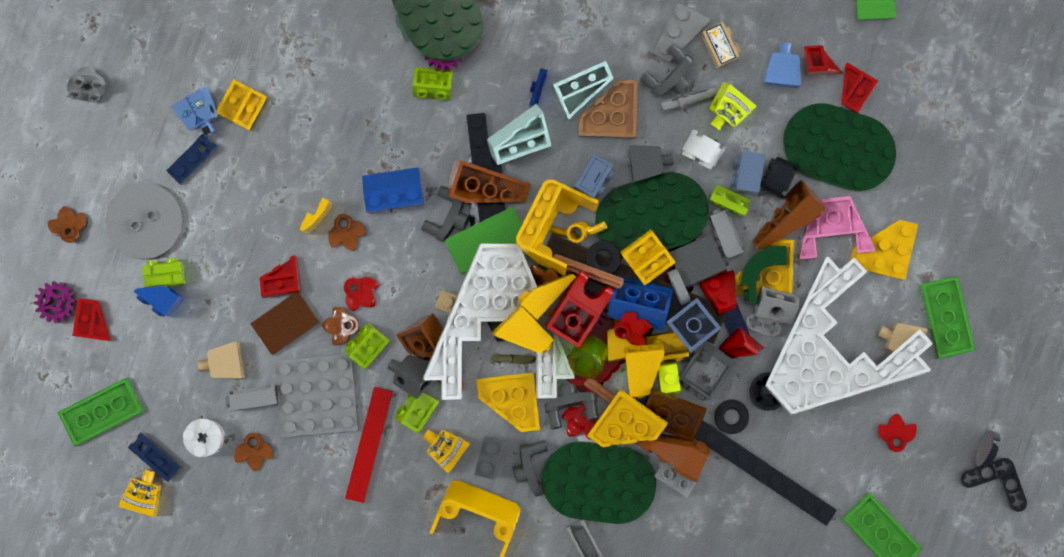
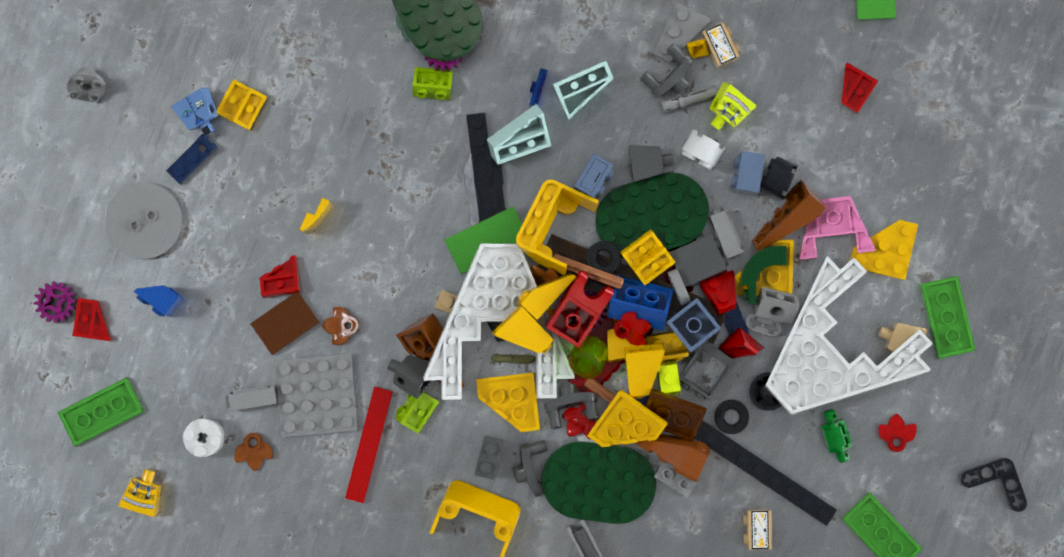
(67, 221): dark orange plate -> none
(155, 457): dark blue plate -> none
(164, 274): lime brick -> none
(223, 362): tan torso -> none
(346, 235): dark orange plate -> none
(362, 294): red plate -> none
(366, 345): lime bracket -> none
(392, 190): blue slope -> none
(445, 448): yellow torso -> none
(454, 219): dark grey connector -> none
(480, 185): dark orange wedge -> none
(585, 228): yellow piece -> none
(612, 113): medium nougat plate -> none
(698, 48): none -> yellow slope
(729, 200): lime bracket -> none
(758, 529): none -> brick
(783, 68): medium blue torso -> none
(819, 62): red slope -> none
(836, 435): none -> green piece
(839, 147): dark green plate -> none
(987, 449): black tile -> none

